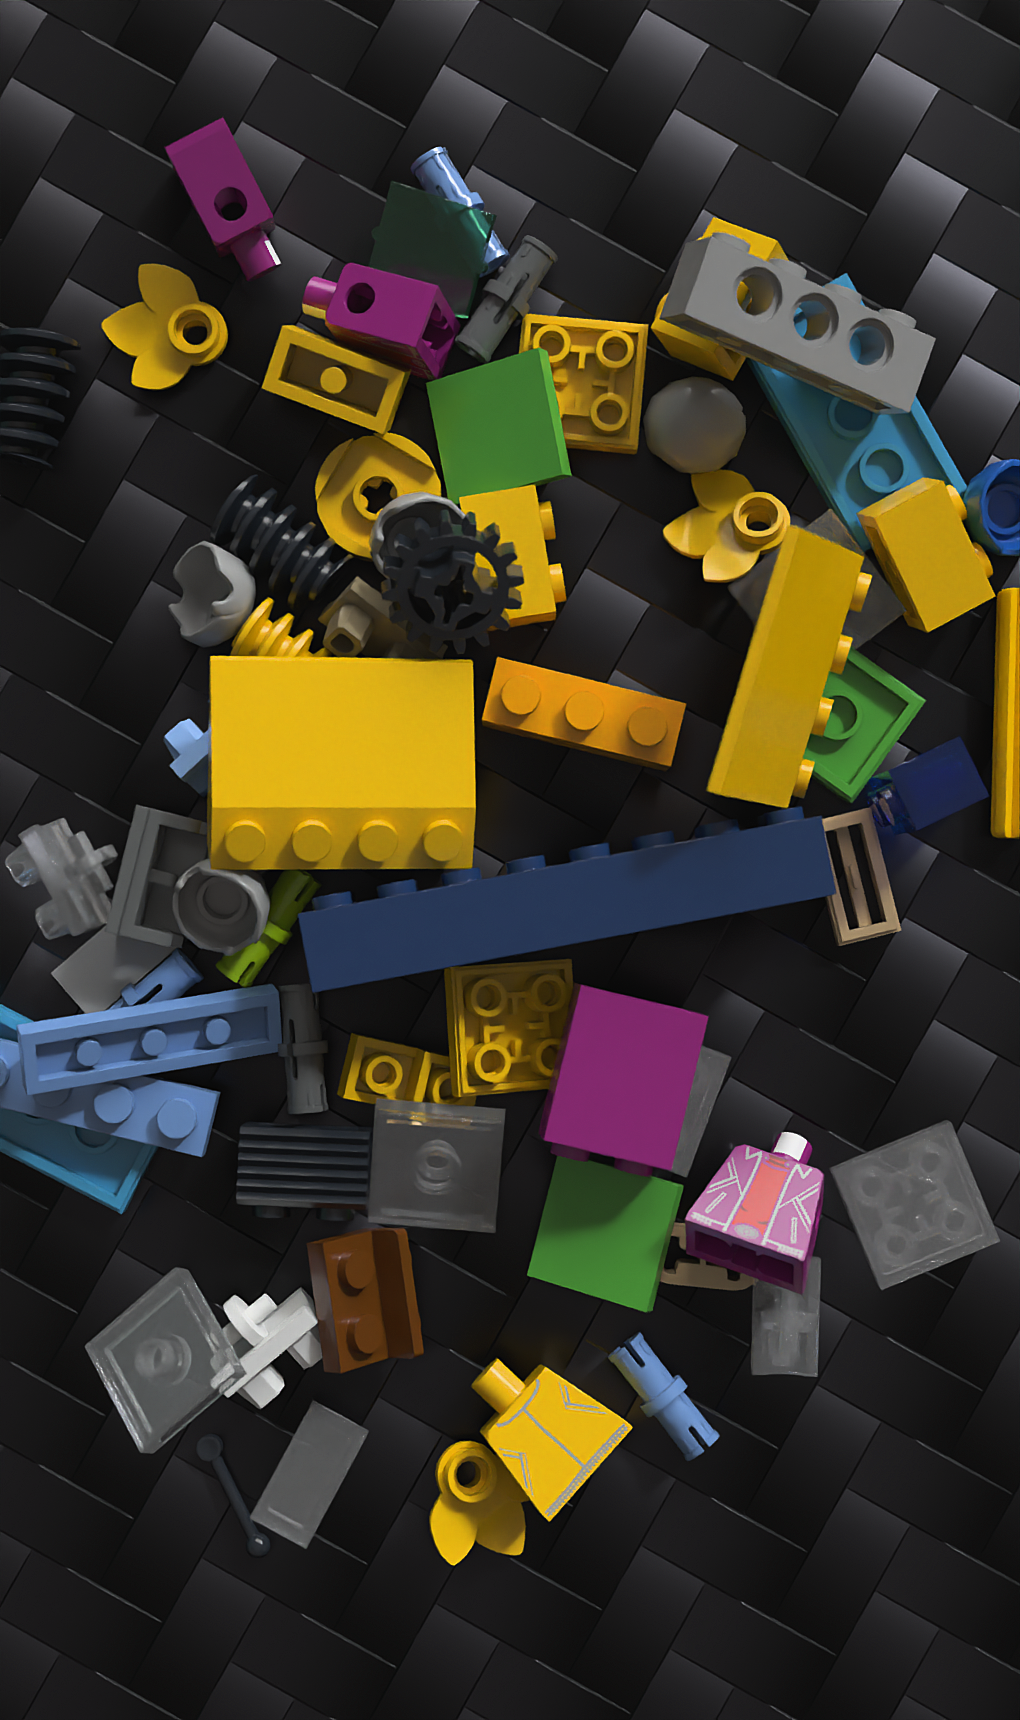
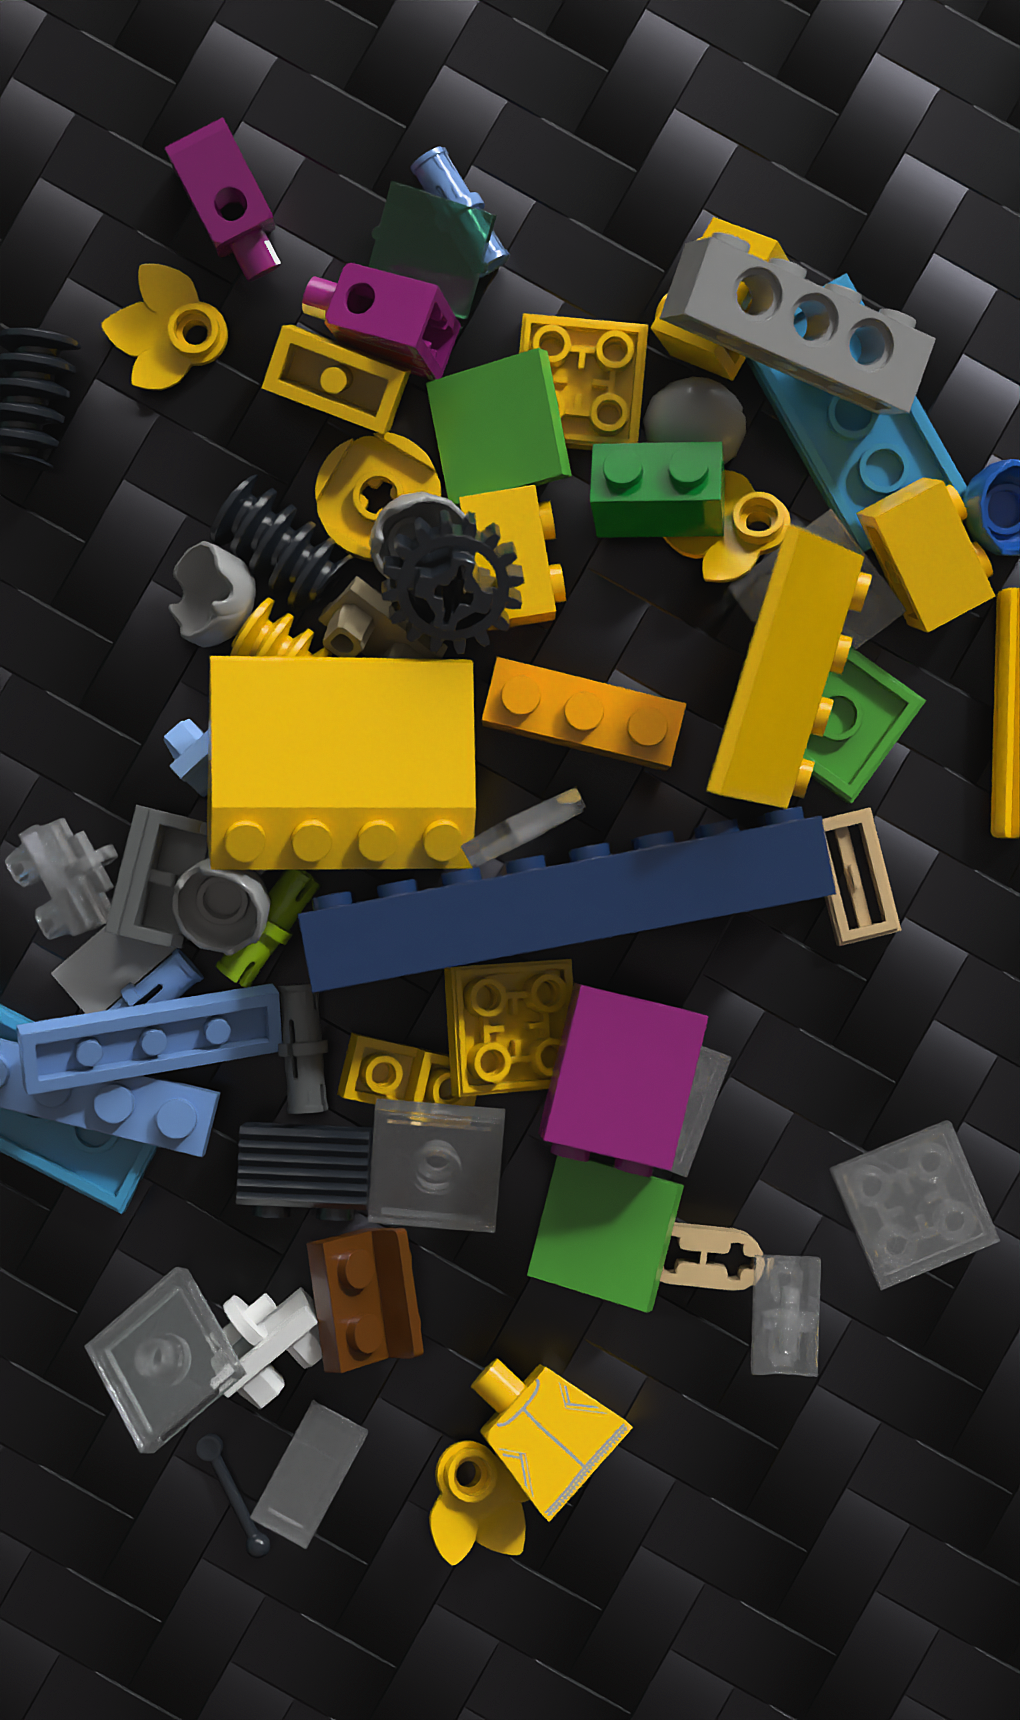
(506, 299): dark grey pin -> none
(523, 827): none -> clear tile
(658, 489): none -> green brick
(663, 1396): medium blue pin -> none
(761, 1213): magenta torso -> none
(925, 788): clear blue brick -> none

